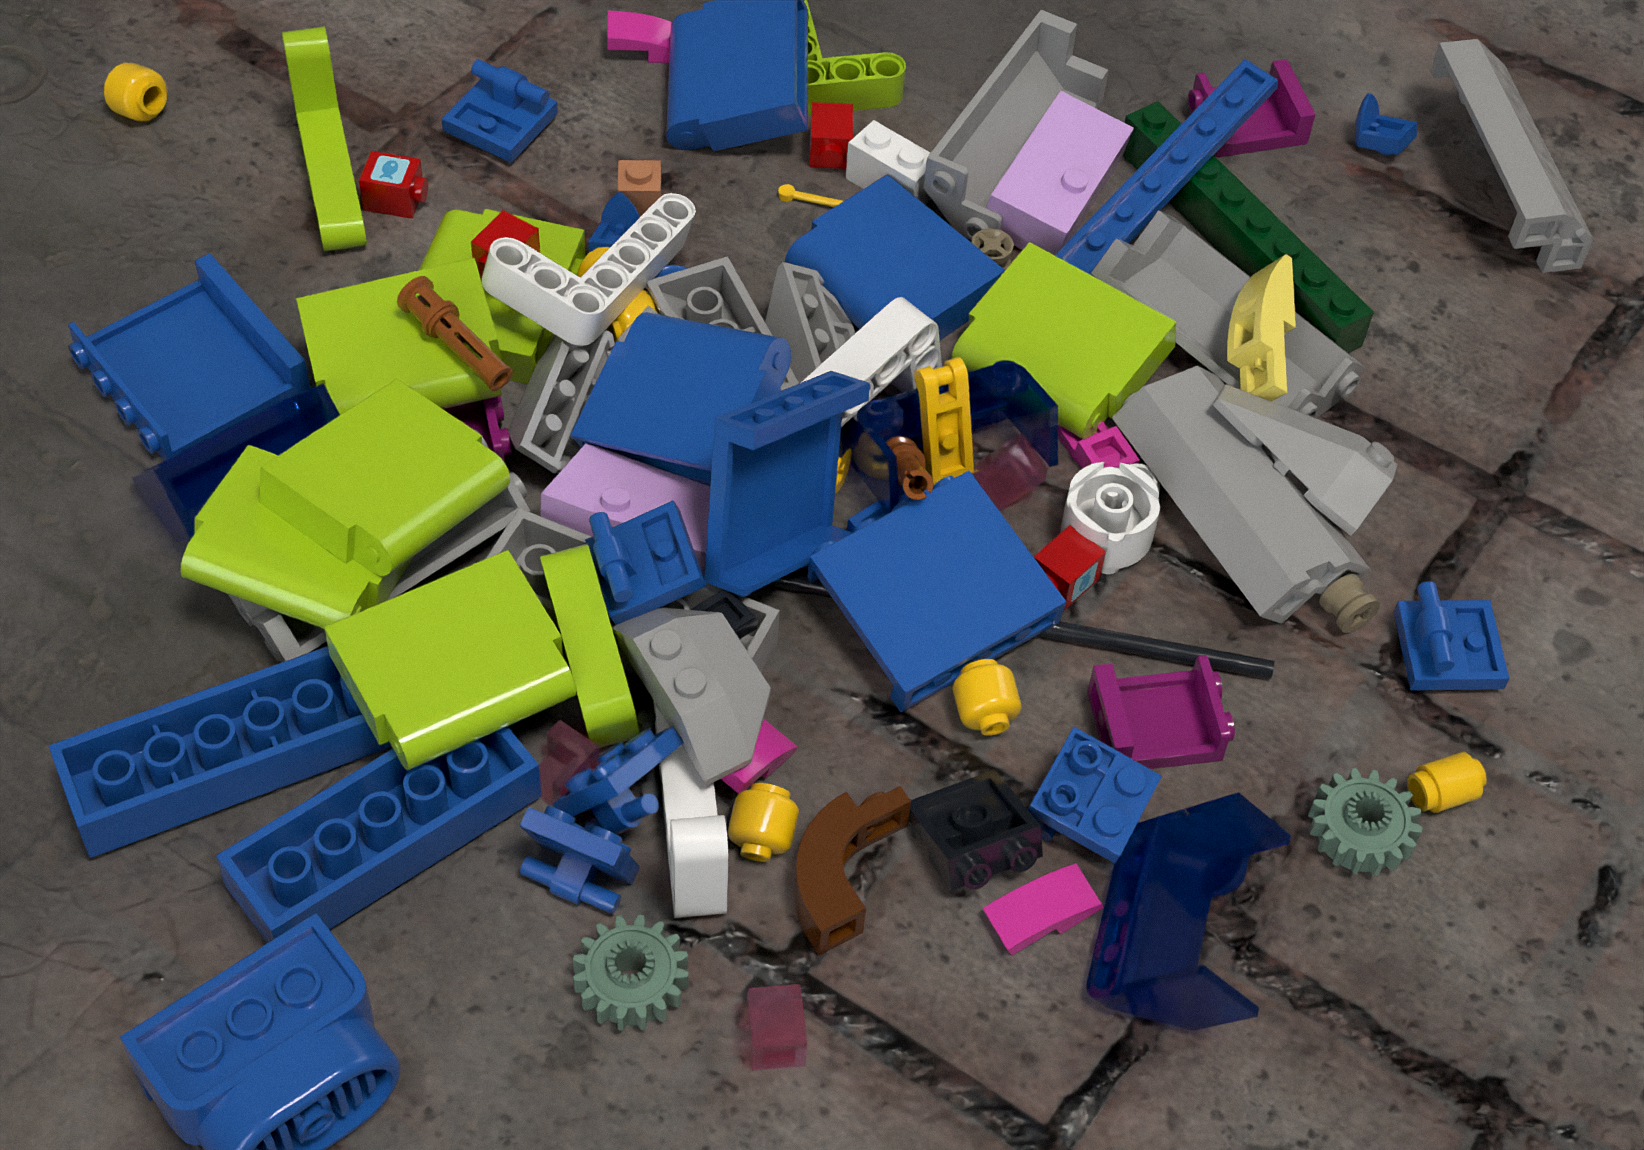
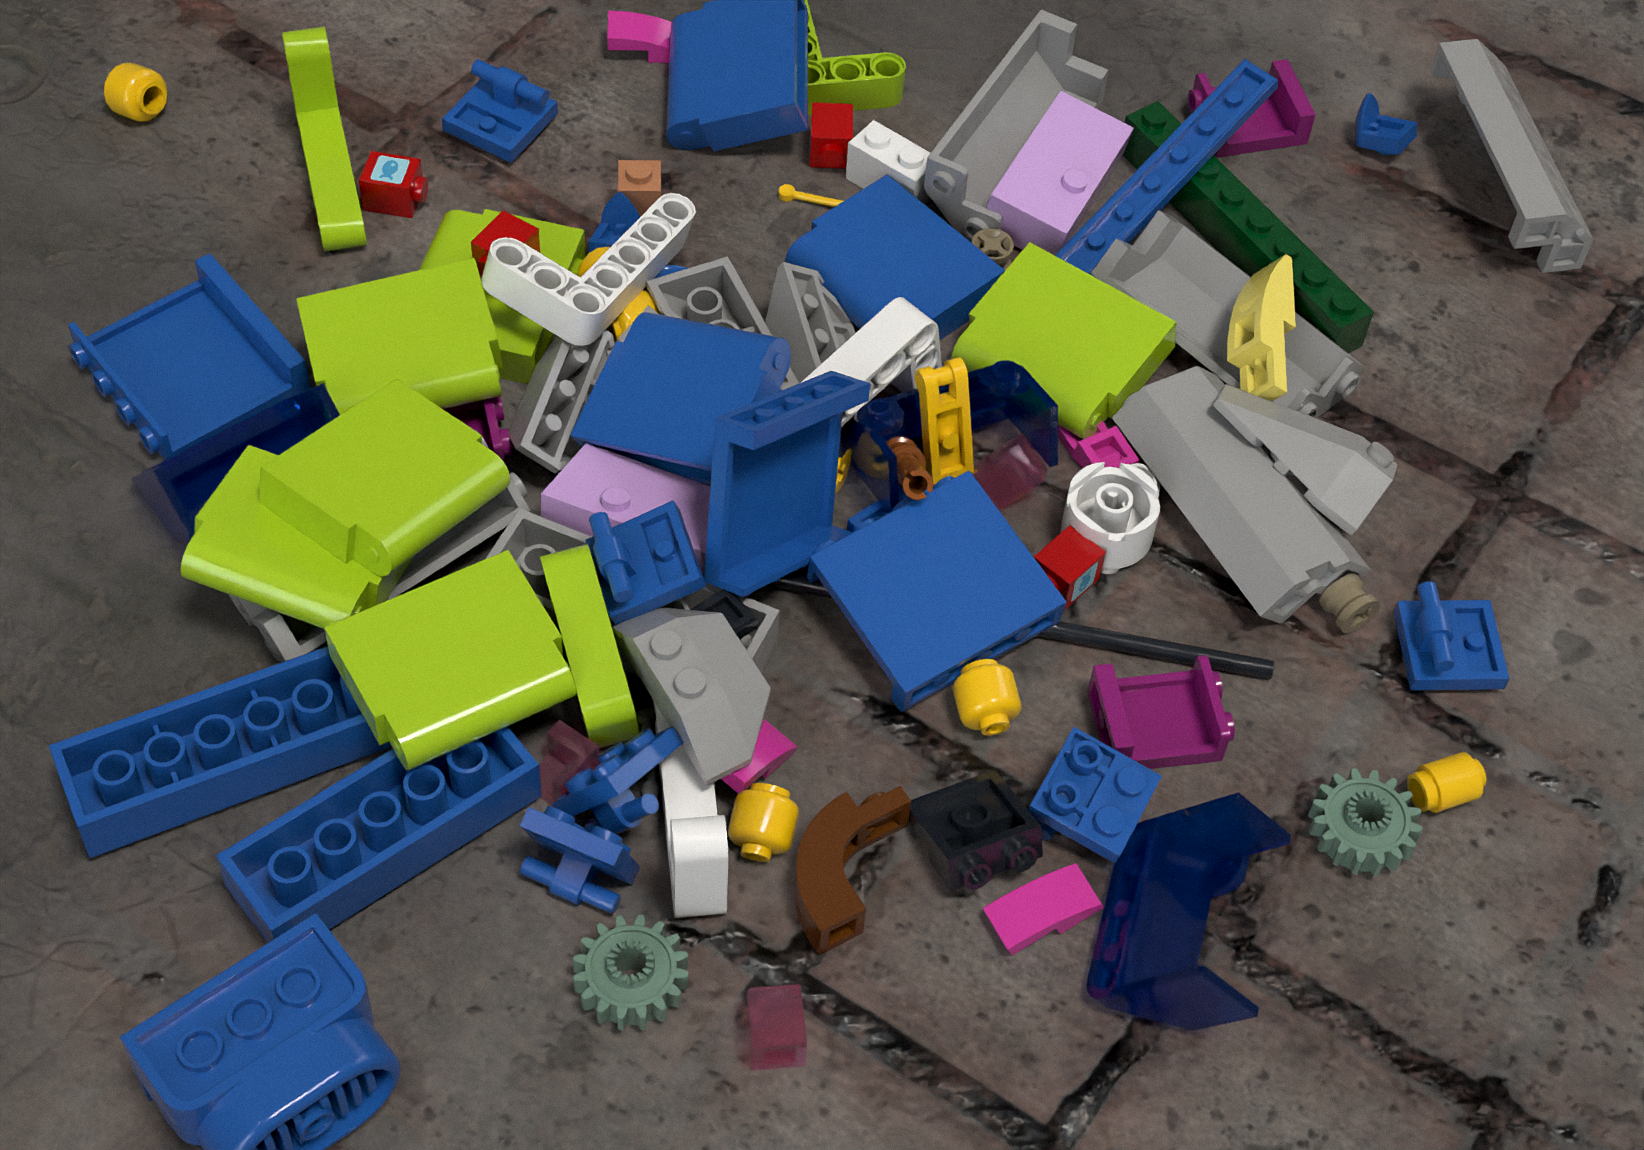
(444, 323): dark orange pin -> none

